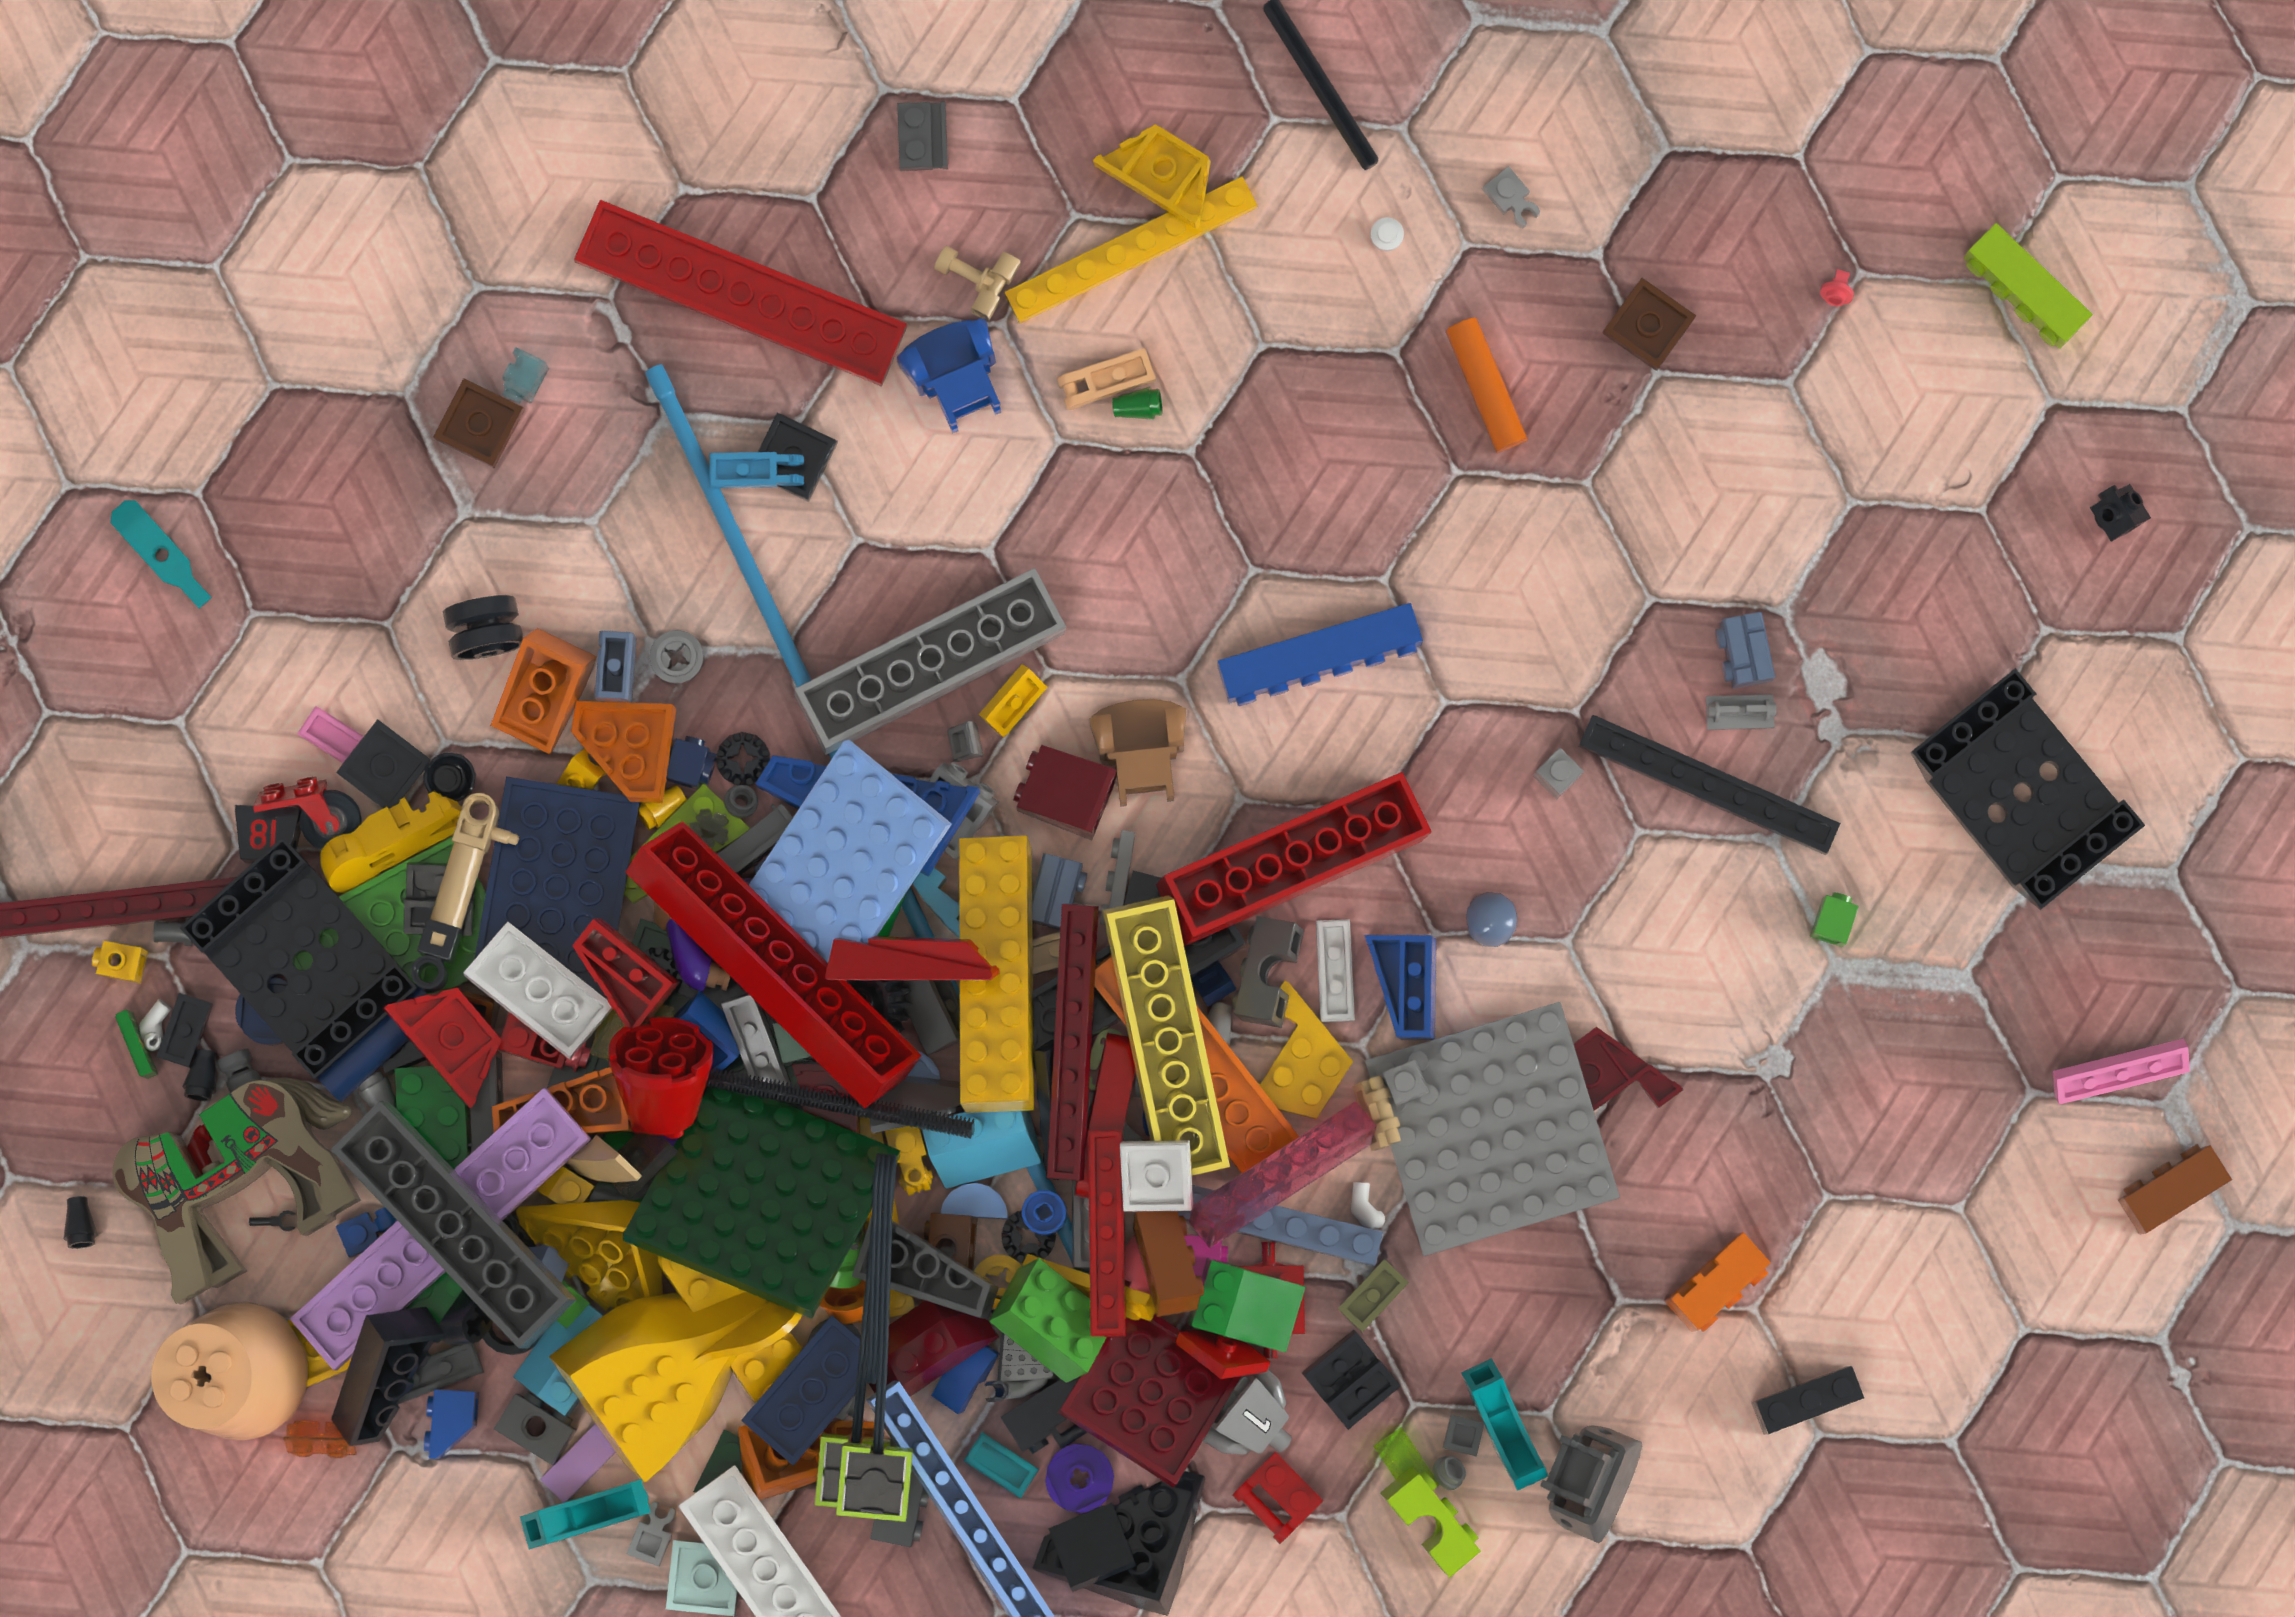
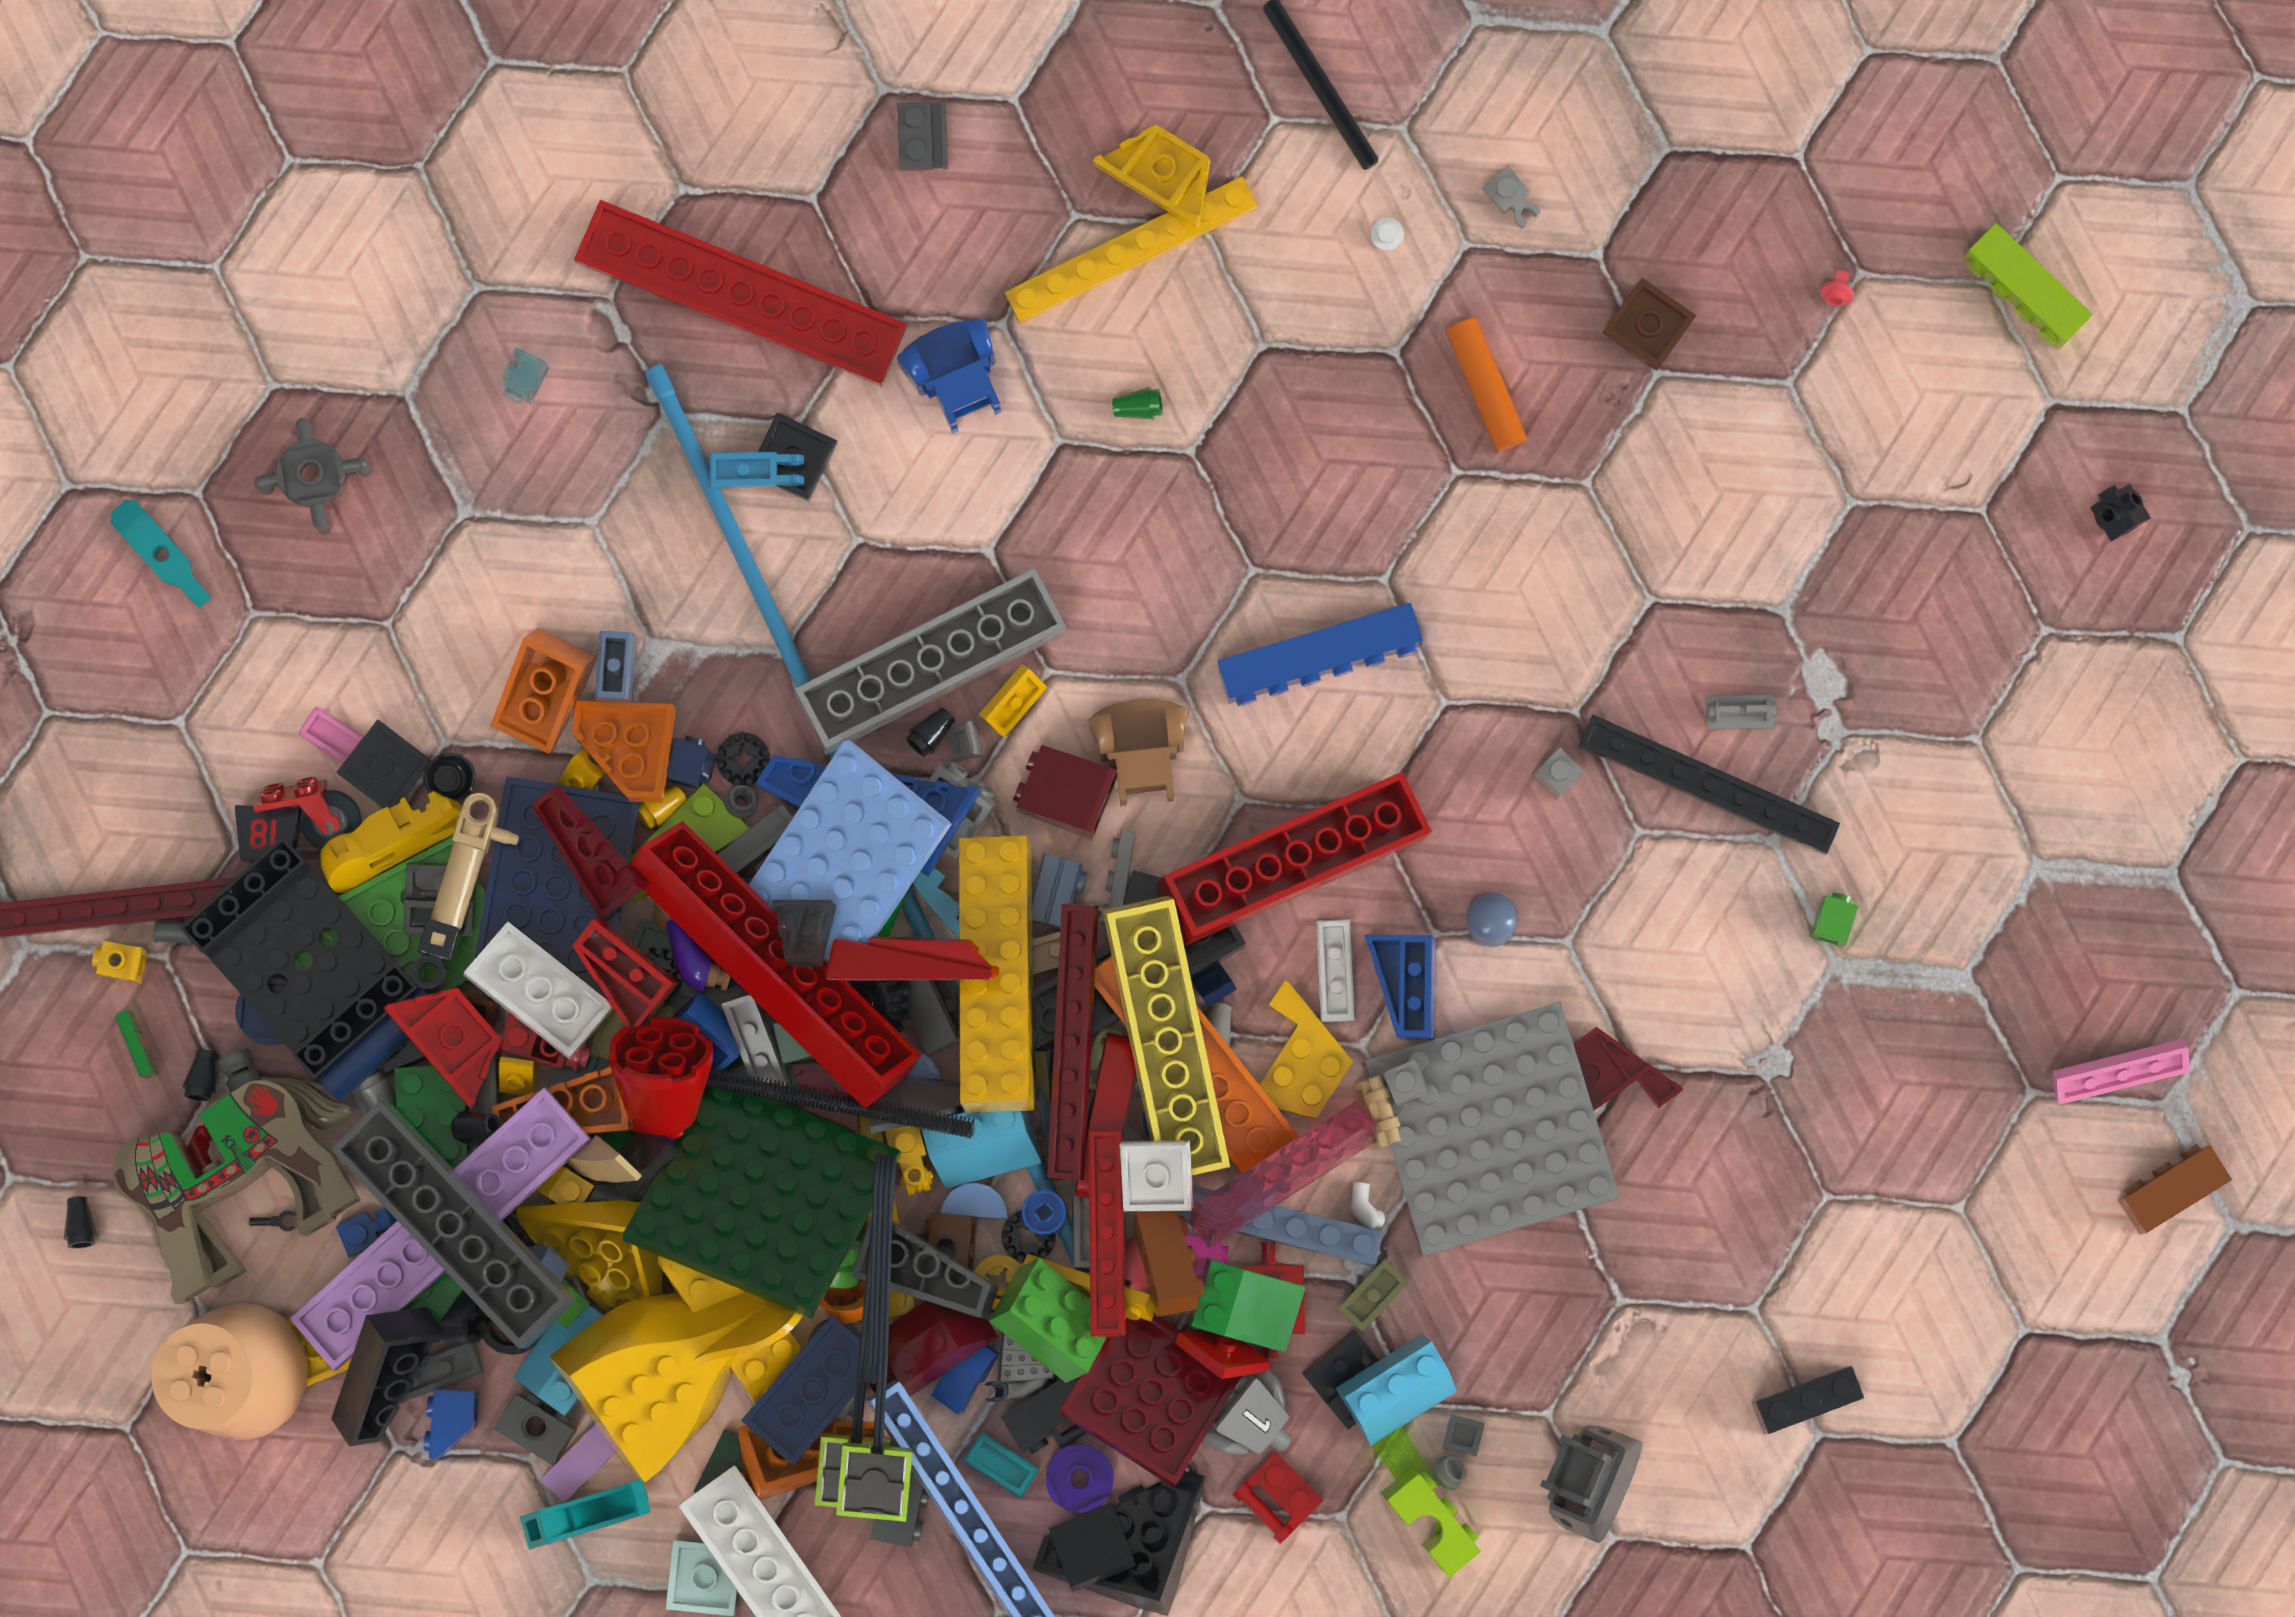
(151, 1025): white arm -> none
(184, 1030): black plate -> none
(304, 1440): clear orange hinge -> none
(325, 487): none -> dark grey plate
(473, 1126): none -> black cone
(478, 423): reddish brown plate -> none
(483, 627): black wheel -> none
(517, 1076): none -> yellow bracket
(592, 859): none -> dark red wing
(650, 1540): light grey plate -> none
(673, 642): light grey gear -> none
(711, 828): clear smoke plant -> none
(804, 929): none -> clear smoke wing
(929, 733): none -> black cone
(988, 282): tan bar -> none
(1107, 378): light nougat plate -> none
(1269, 943): dark grey arch -> none
(1397, 1389): none -> medium azure slope
(1504, 1424): teal arch -> none
(1718, 1283): orange wedge -> none
(1745, 650): sand blue brick -> none
(2064, 824): black slope -> none

